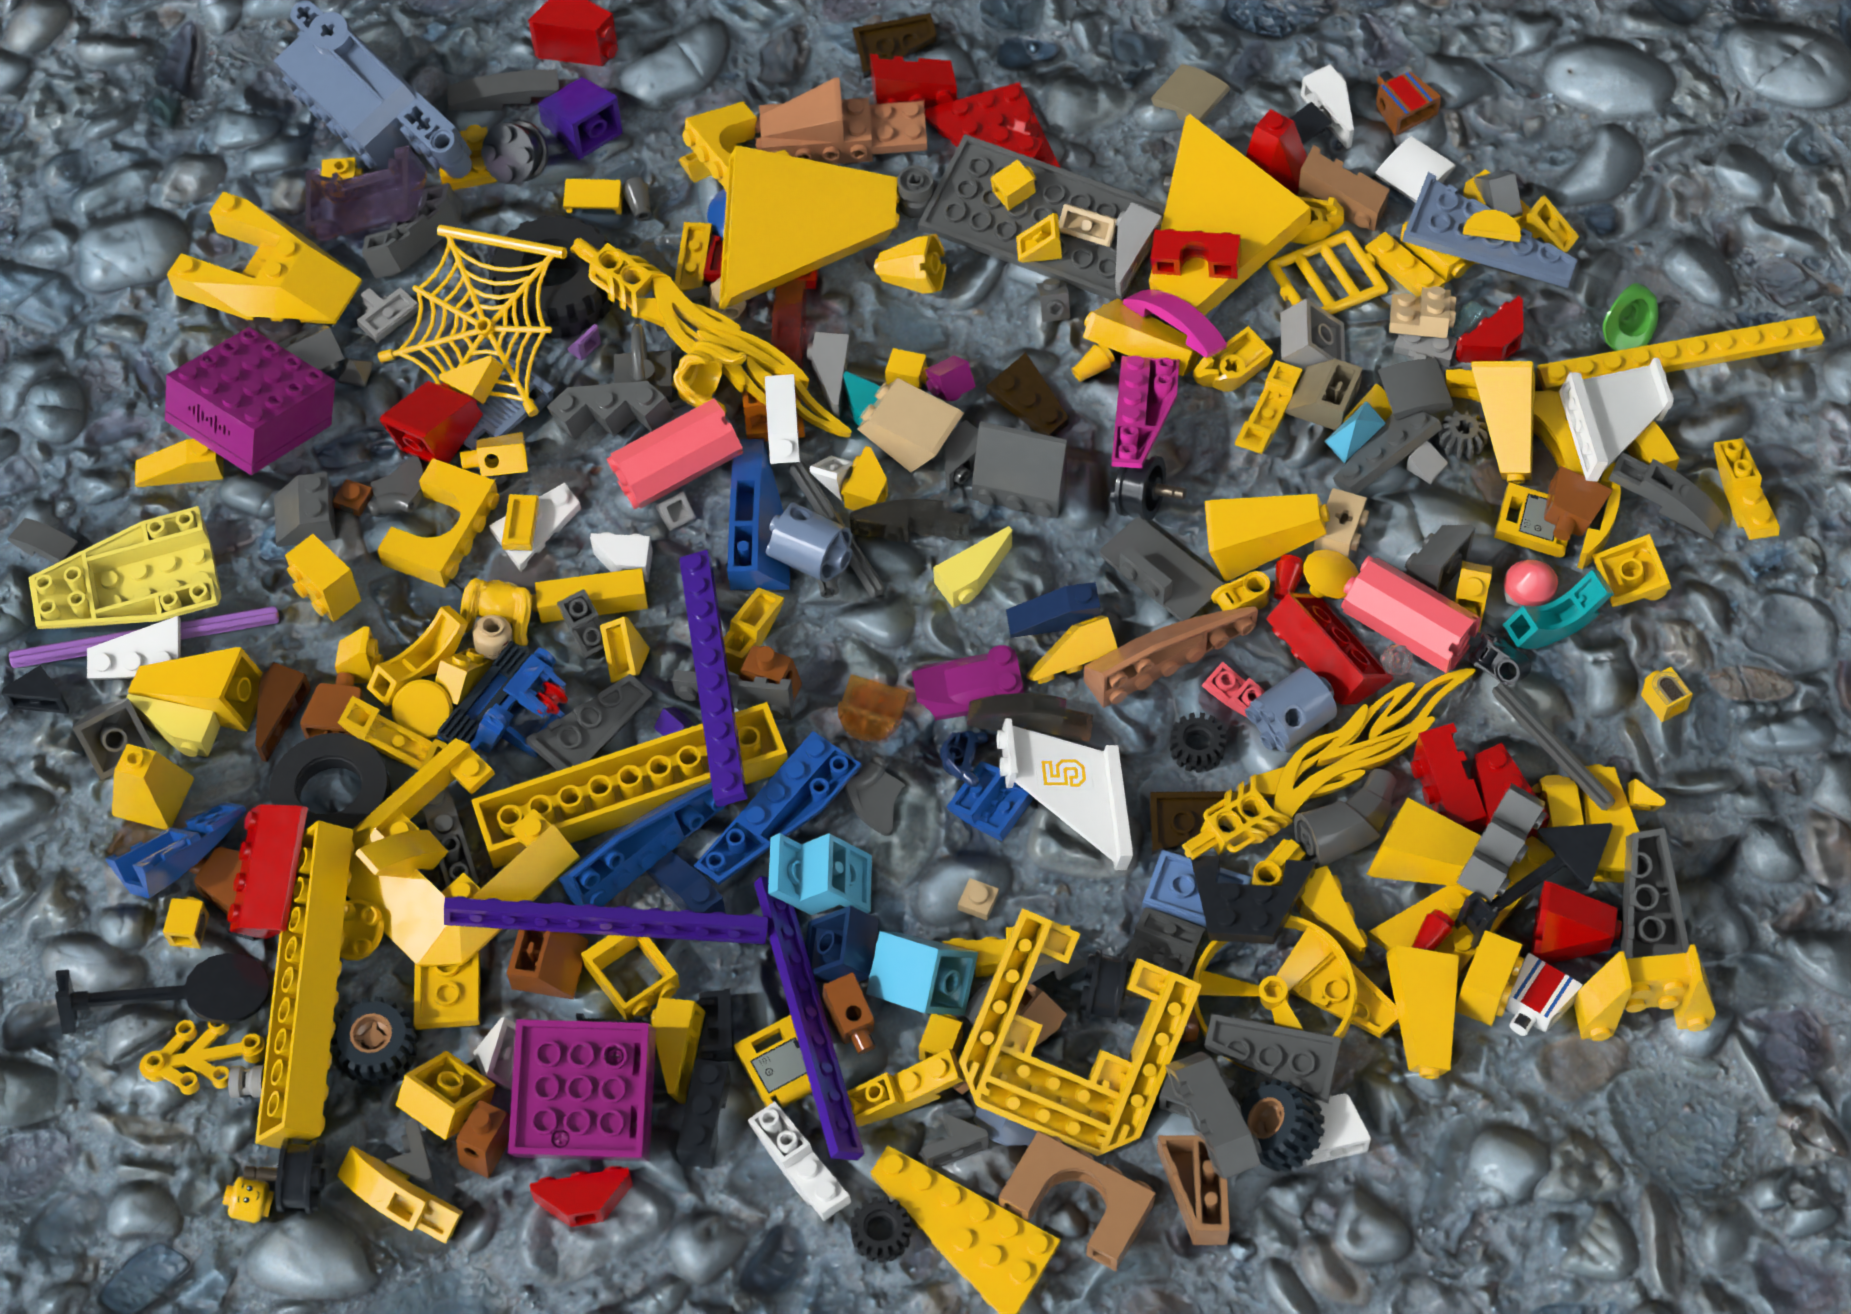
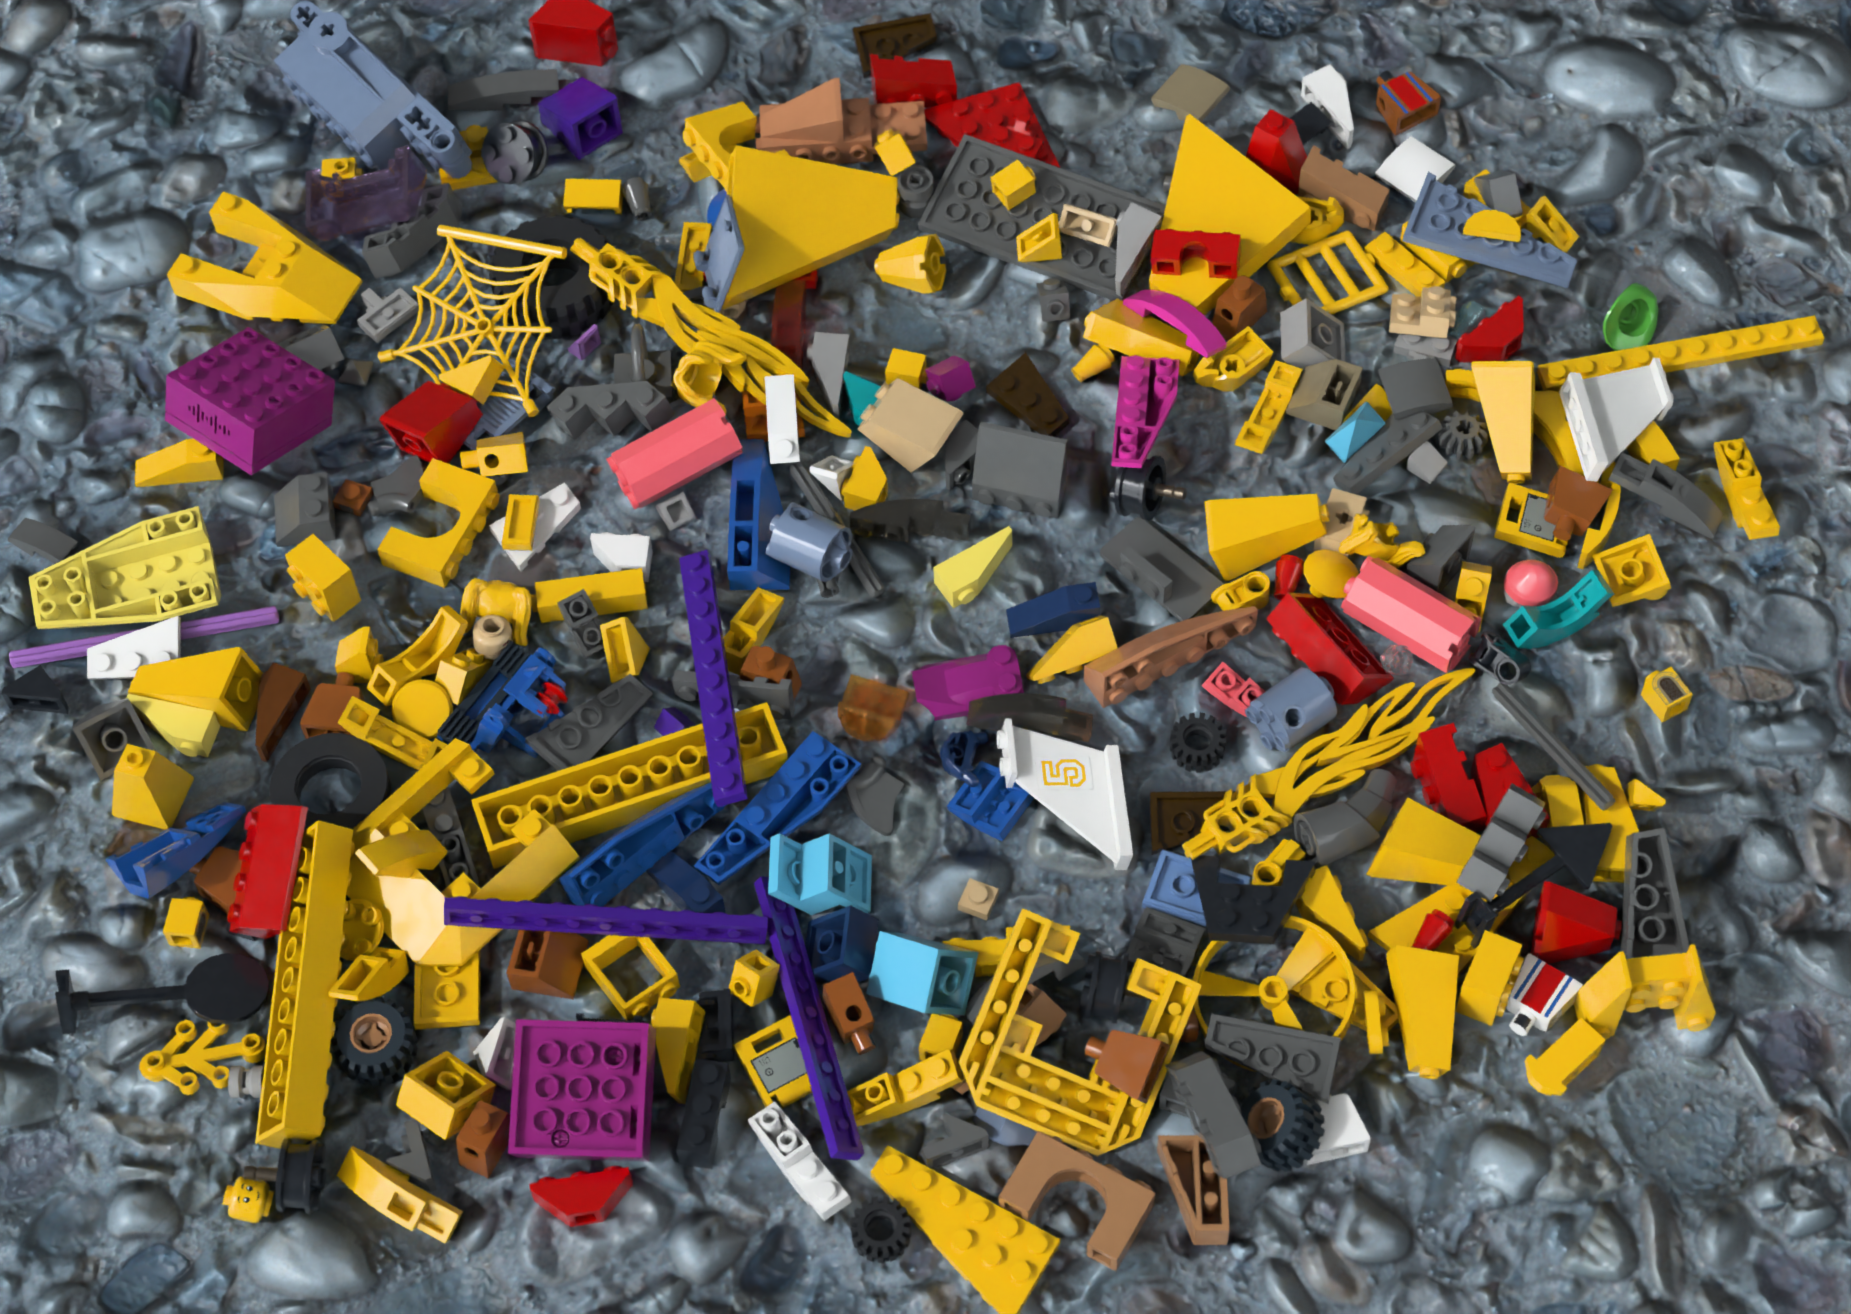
(371, 975): none -> yellow slope
(720, 256): none -> sand blue window
(754, 978): none -> yellow brick
(894, 151): none -> yellow brick
(1128, 1061): none -> dark orange torso
(1243, 301): none -> dark orange torso
(1376, 1035): none -> yellow plate
(1378, 542): none -> yellow hair
(1564, 1059): none -> yellow piece

